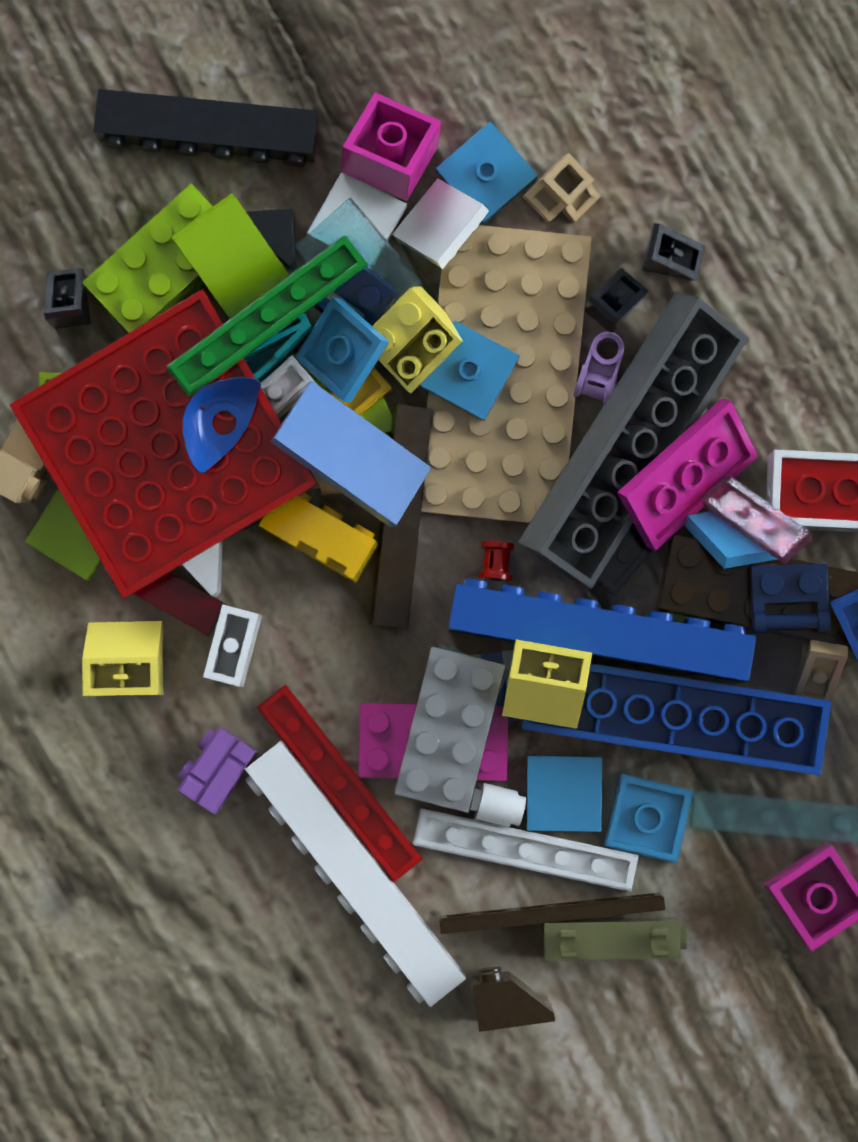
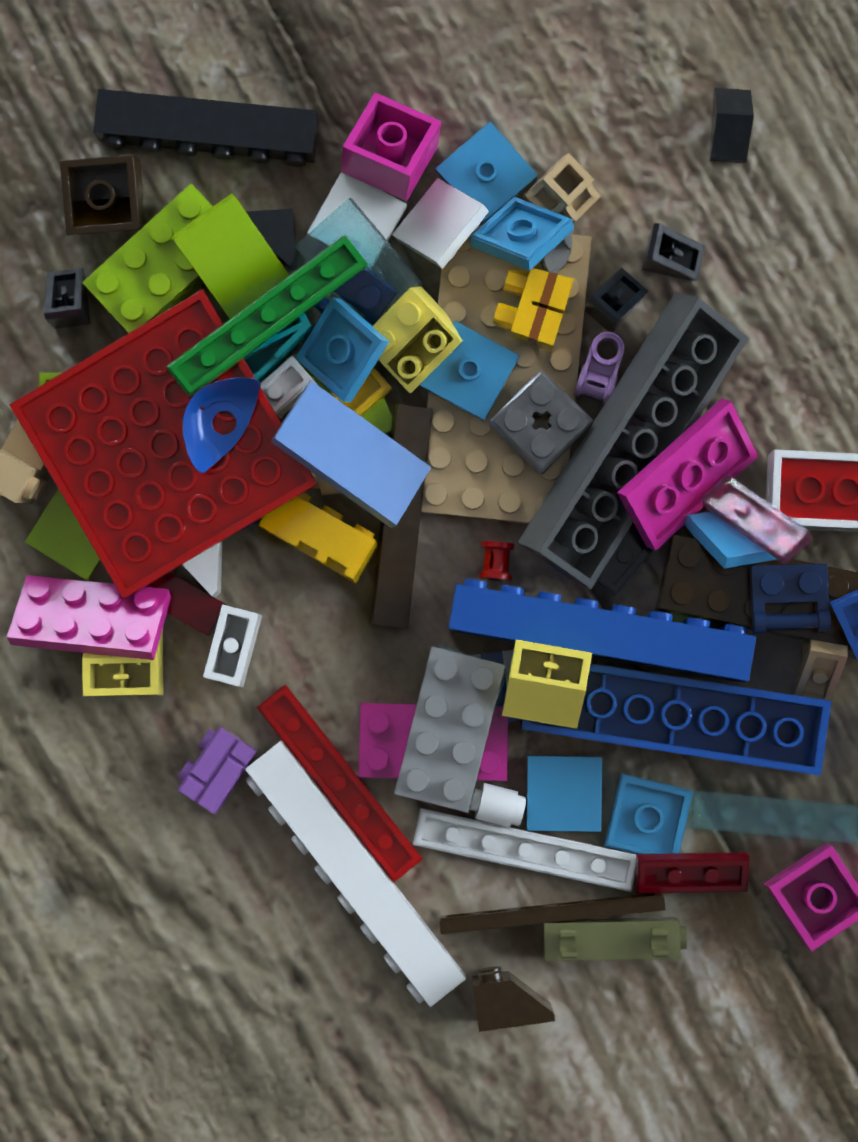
(88, 618): none -> plate
(102, 194): none -> dark brown slope
(516, 422): none -> flat silver brick
(521, 233): none -> dark azure plate
(540, 307): none -> yellow hips
(558, 257): none -> light grey tile
(692, 872): none -> dark red tile
(731, 125): none -> black slope

